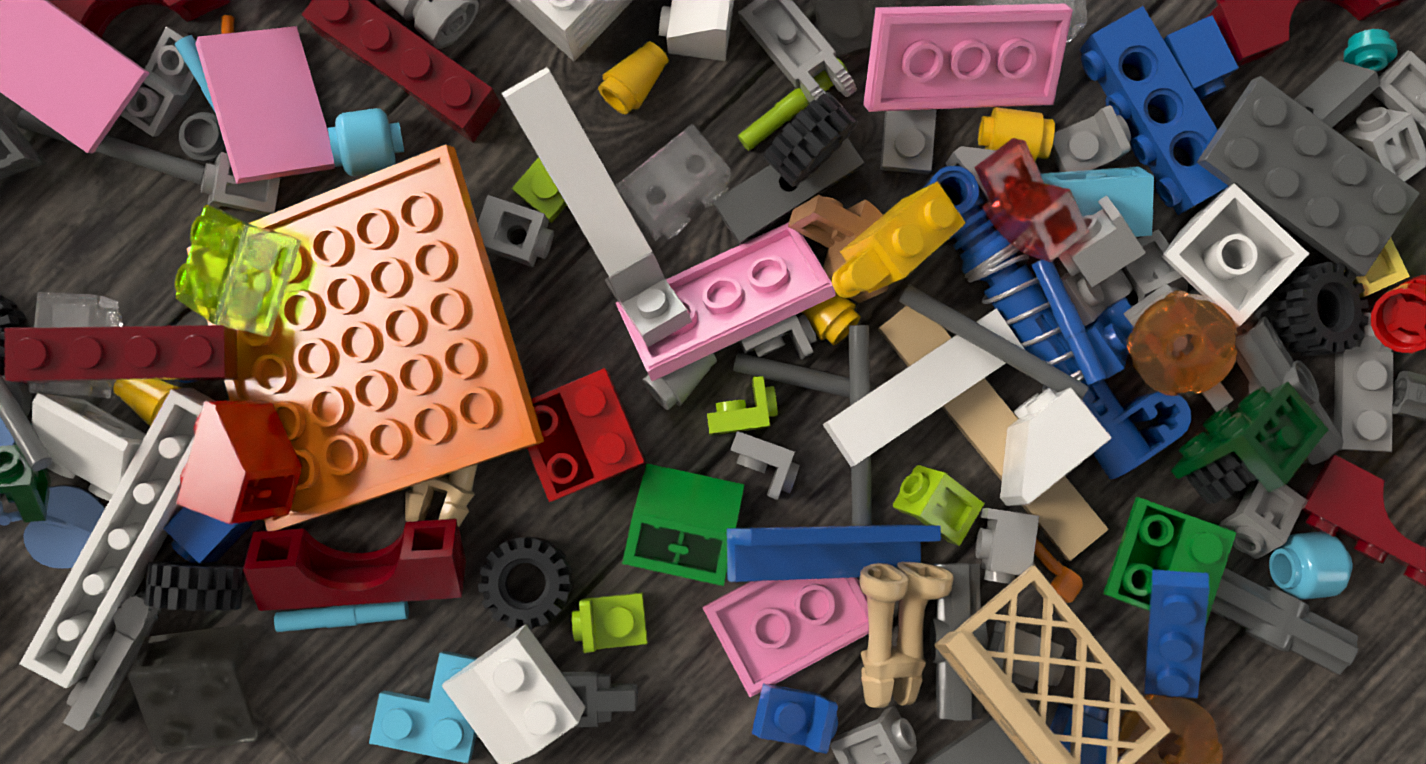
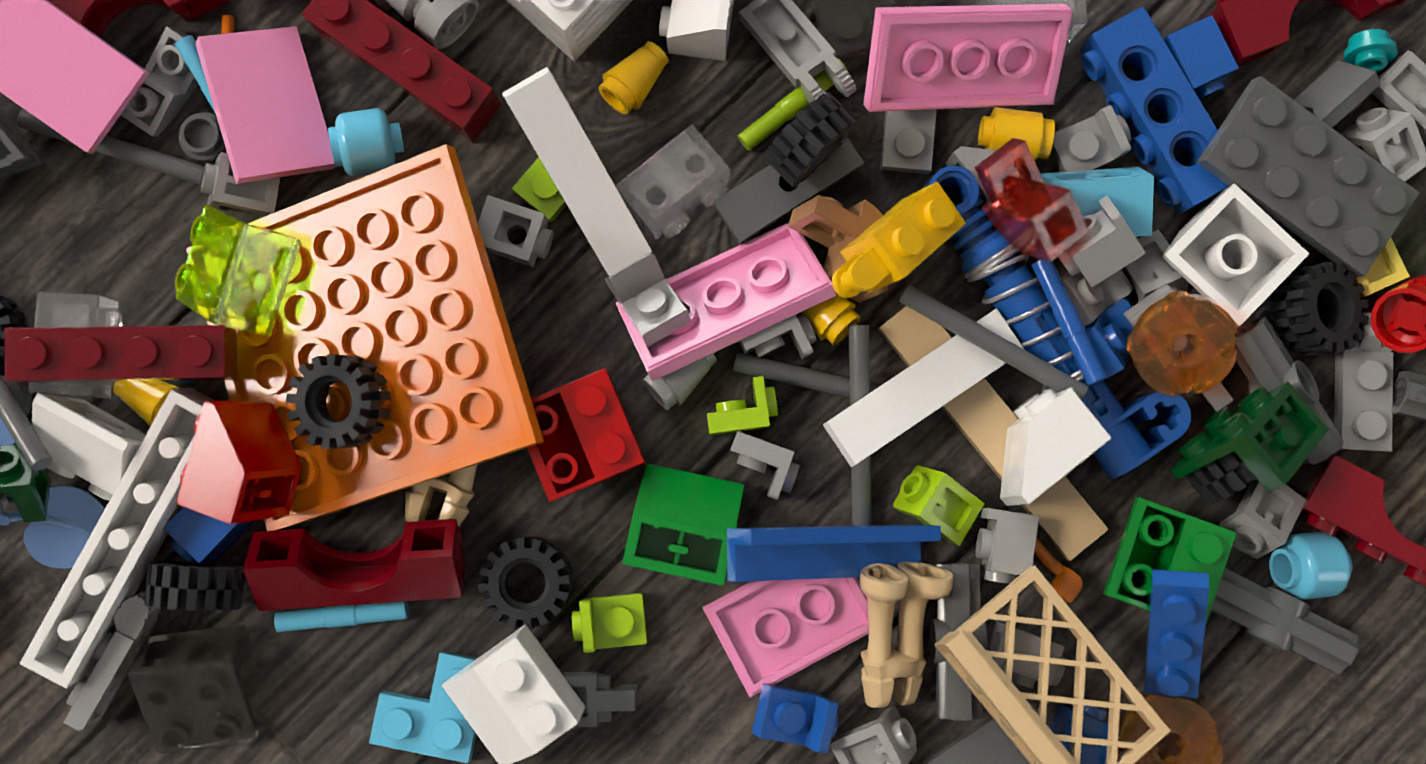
(312, 406): none -> black tyre

